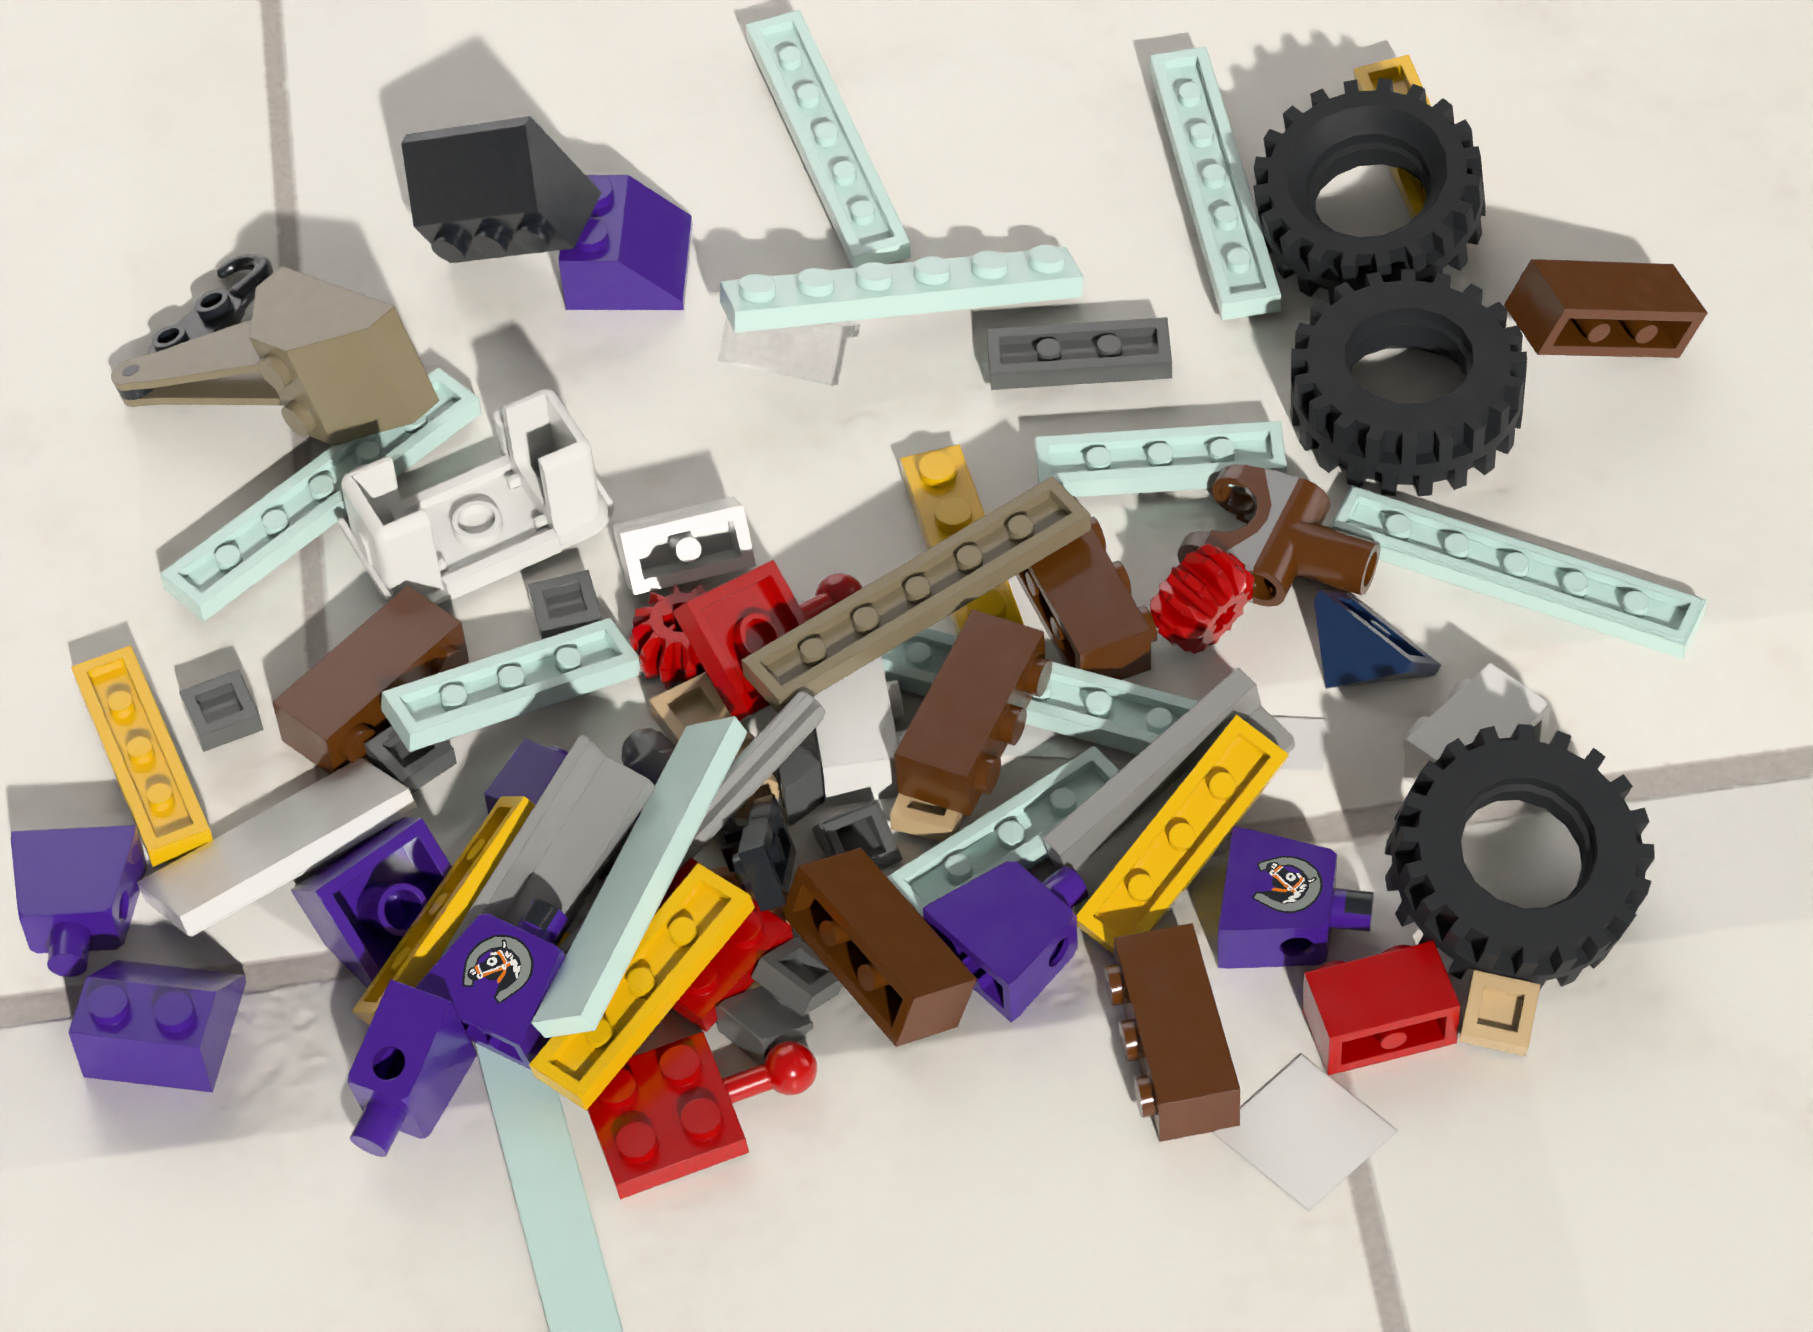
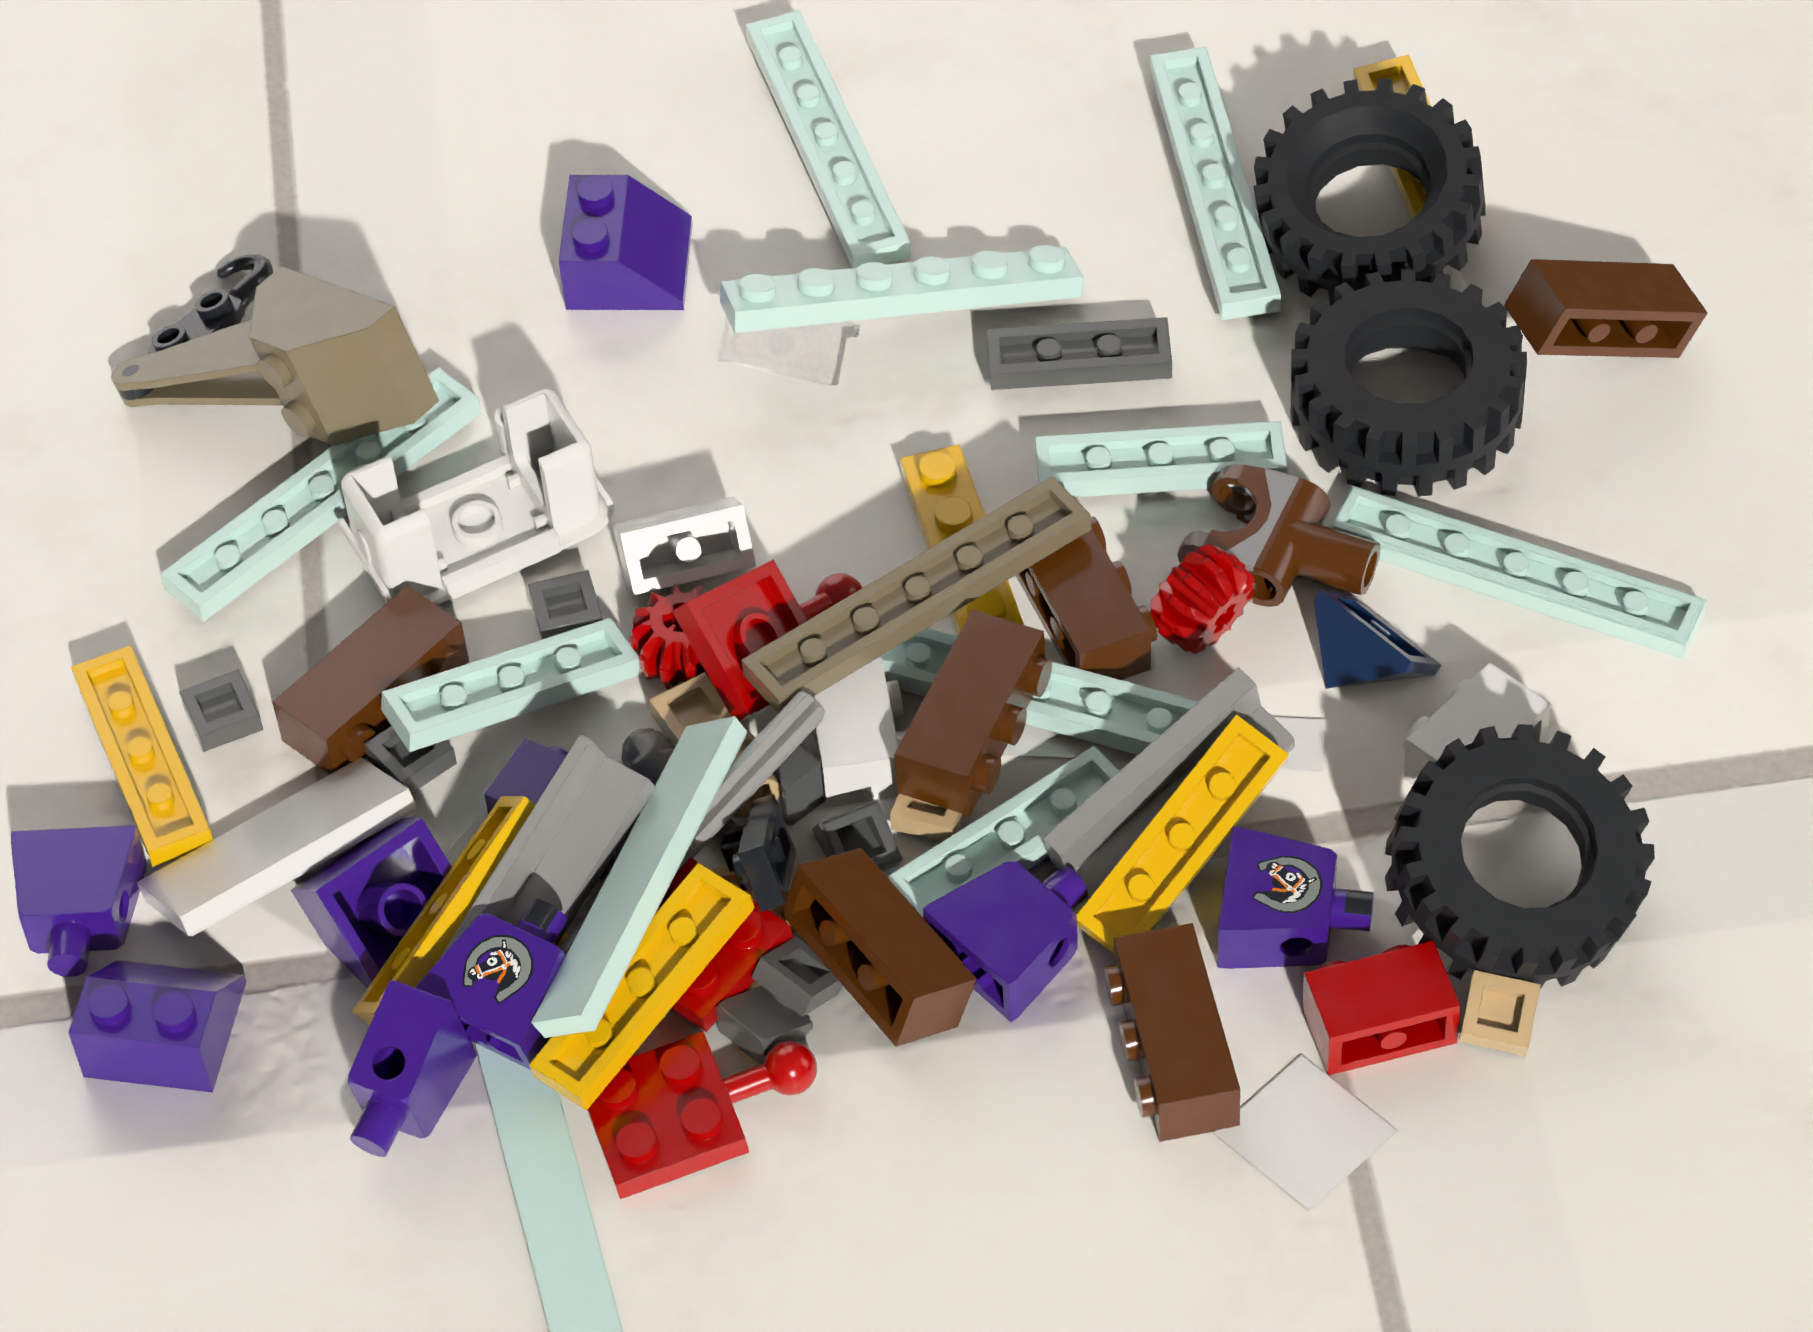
(495, 190): black slope -> none

